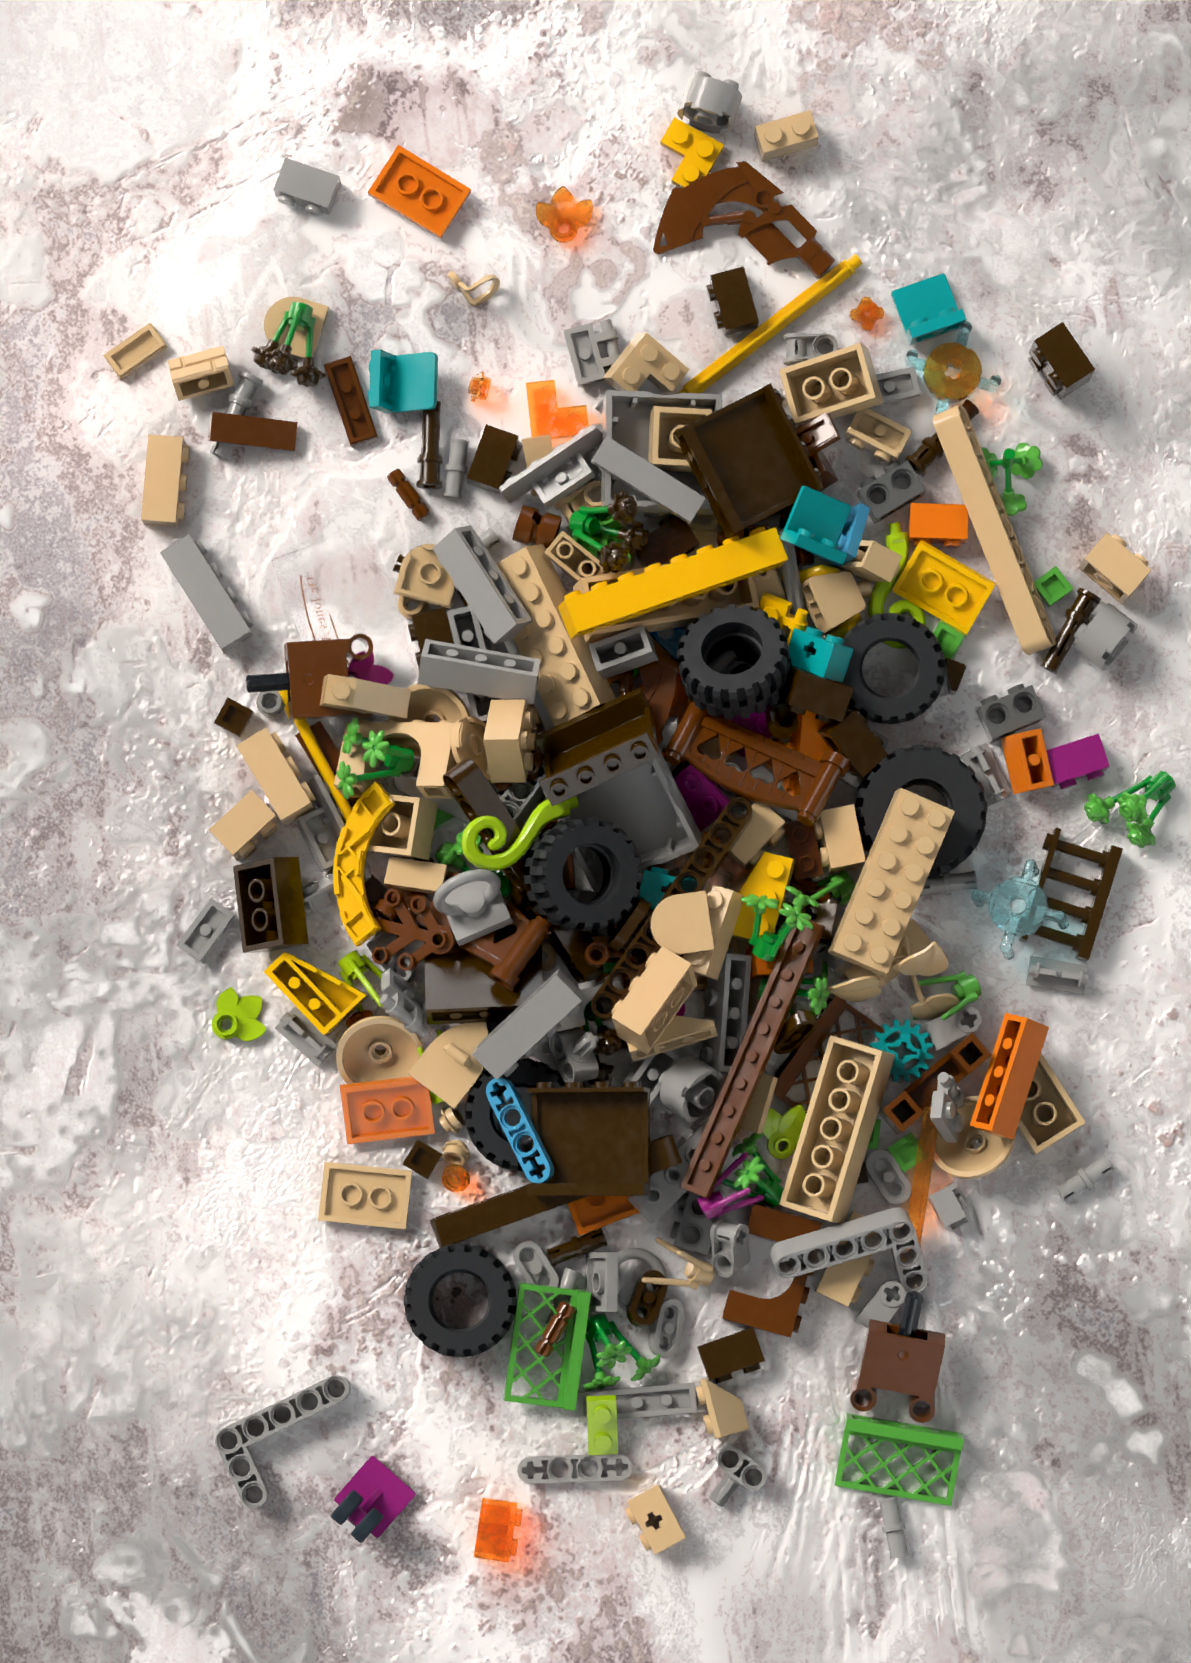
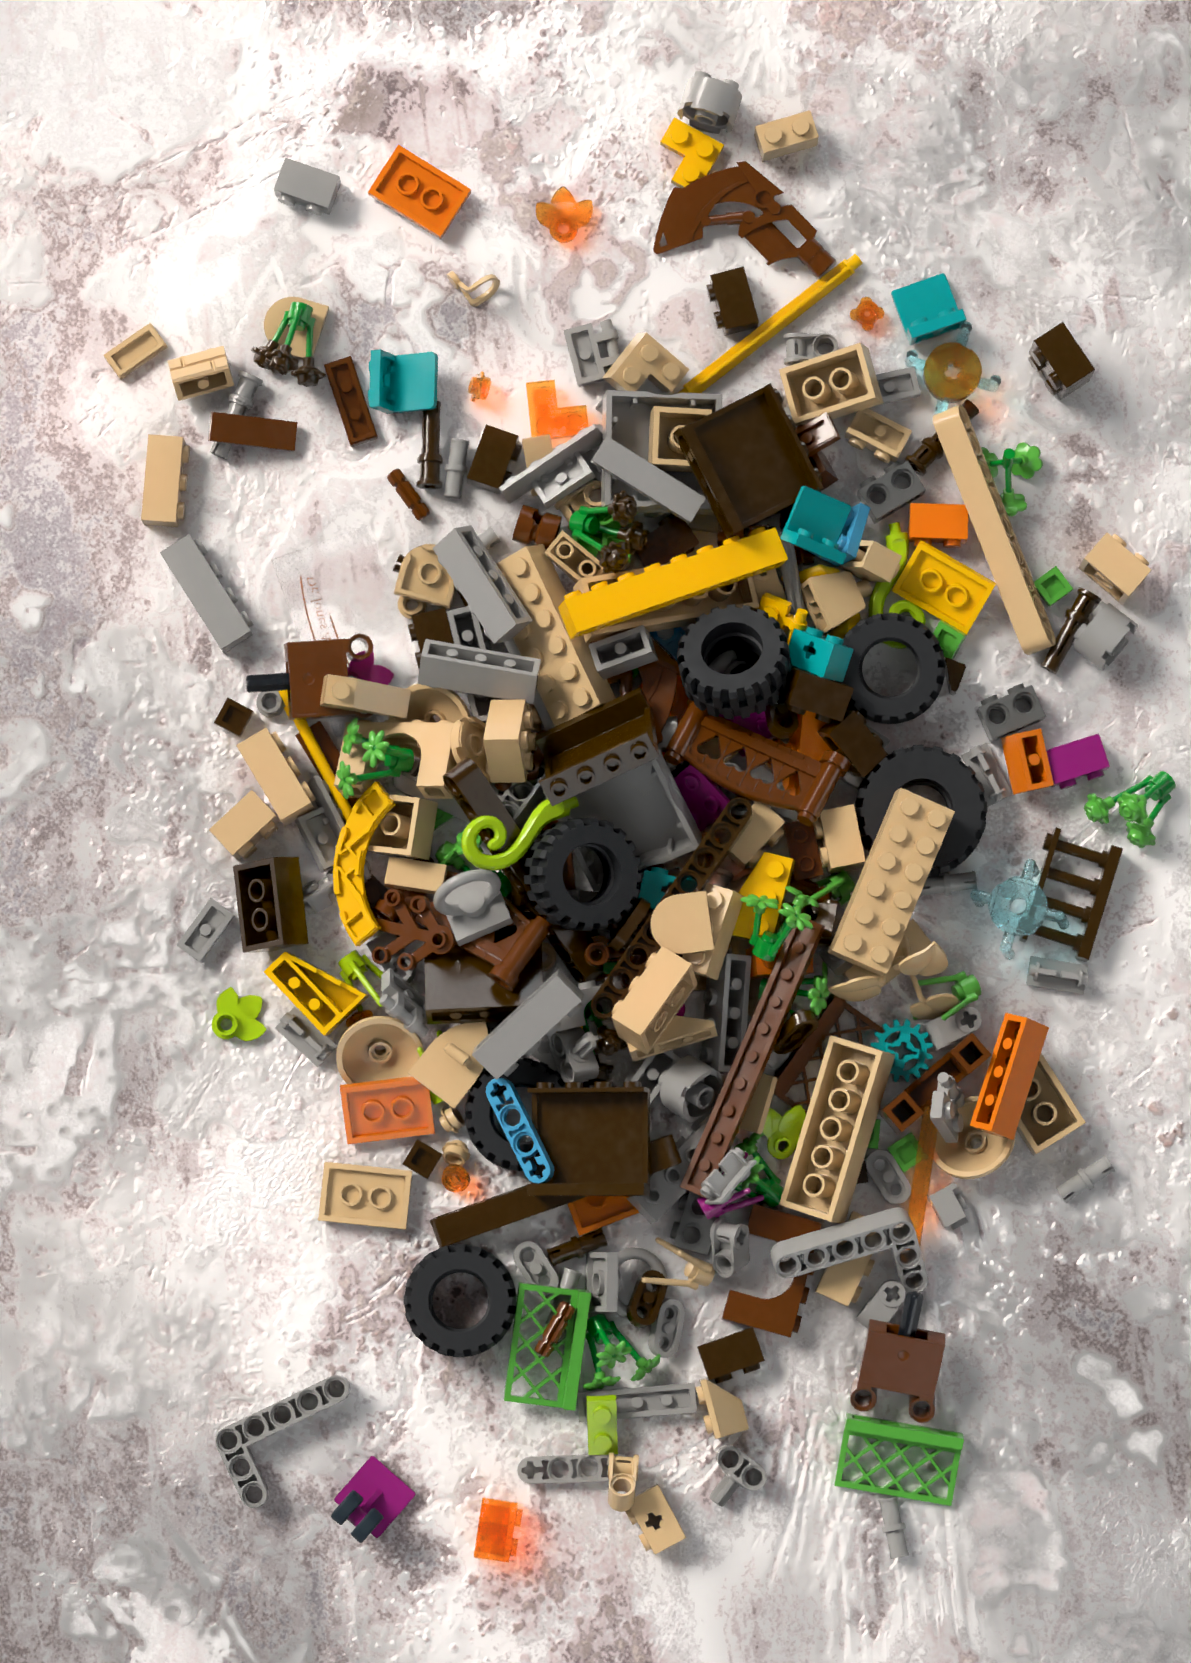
(622, 1477): none -> tan piece
(720, 1187): none -> light grey hinge

